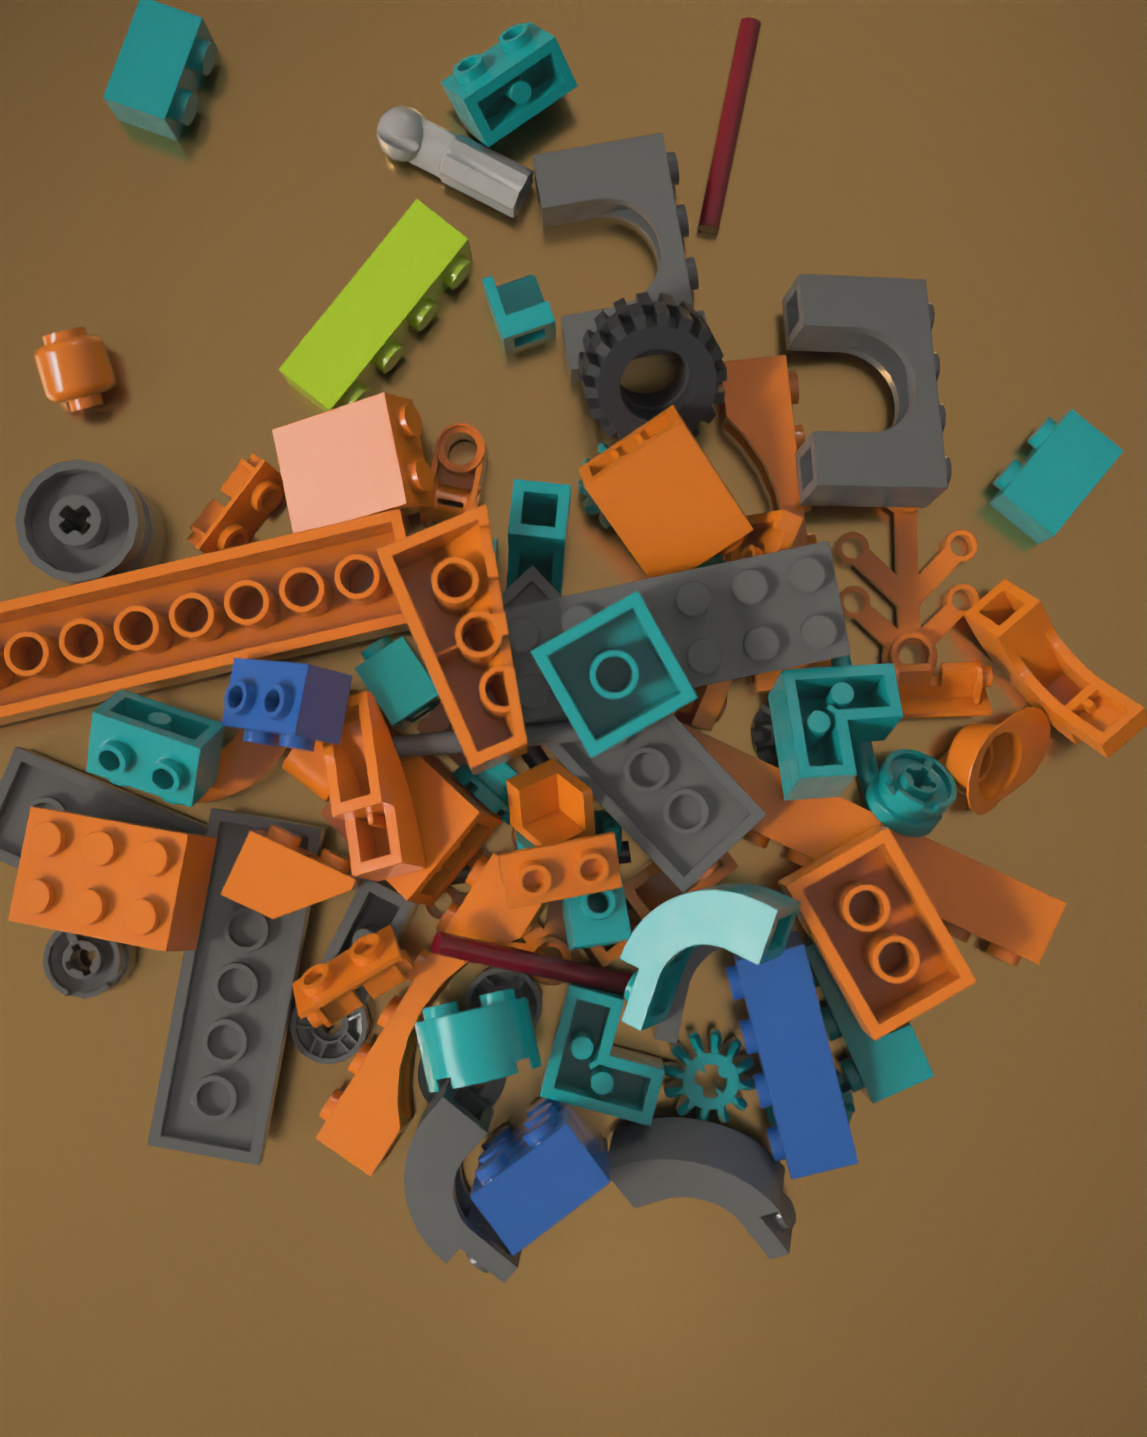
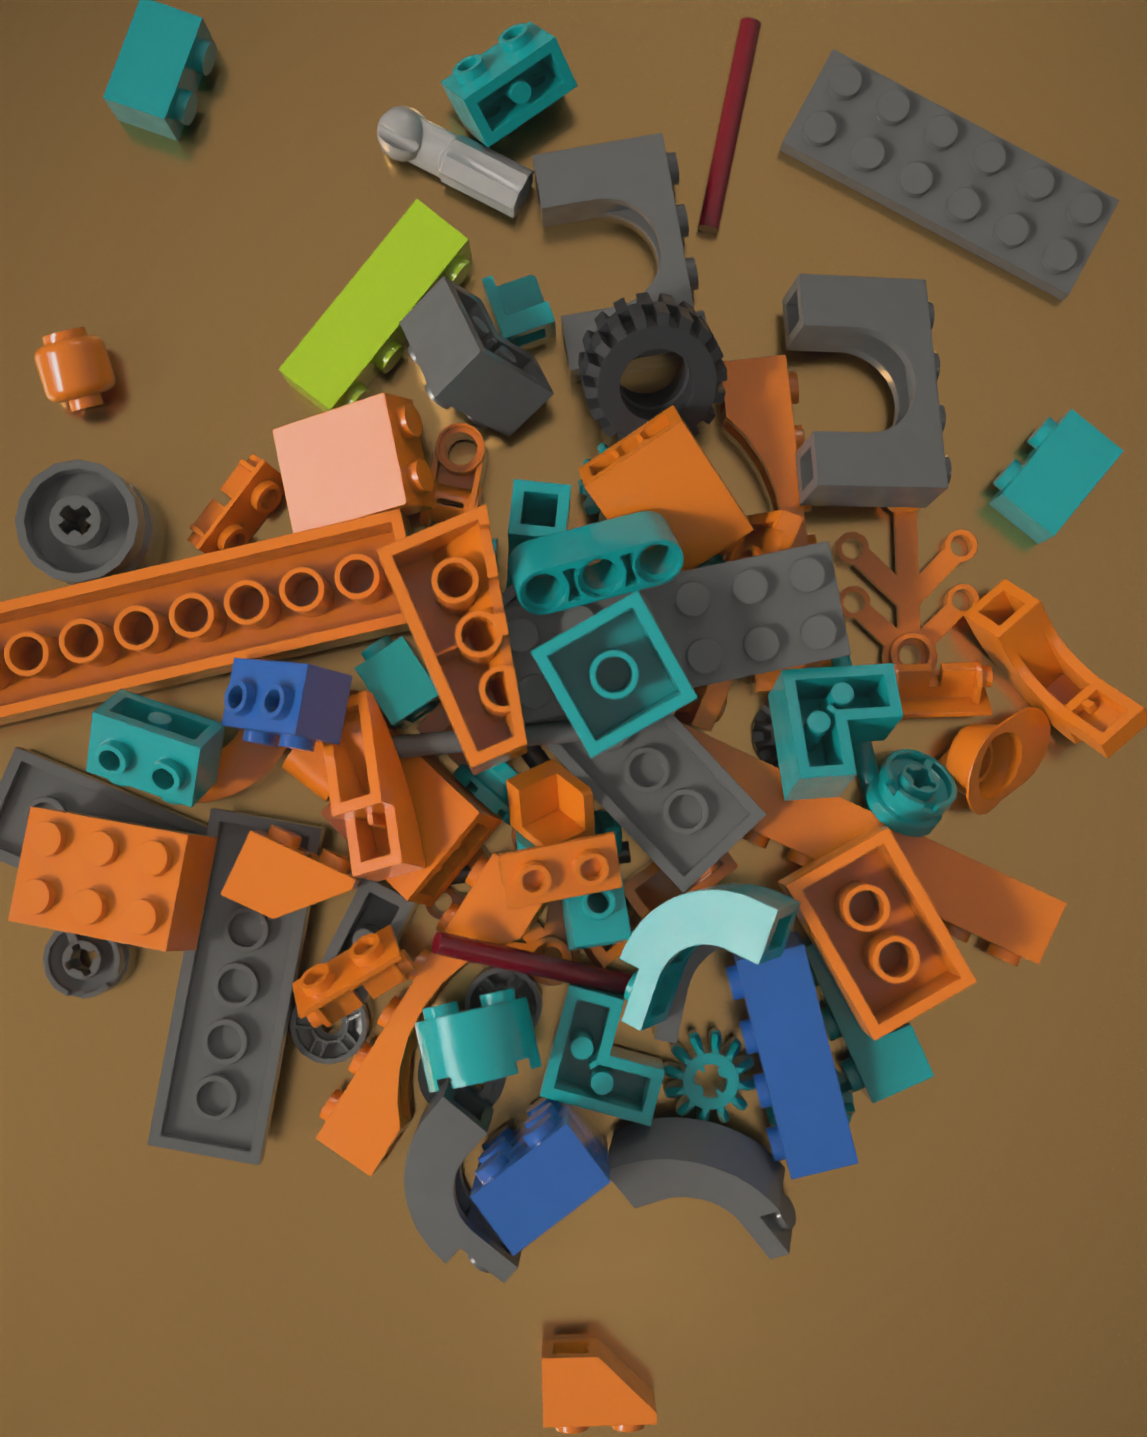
(470, 362): none -> dark grey brick
(567, 556): none -> teal beam
(592, 1387): none -> orange slope
(948, 175): none -> dark grey plate

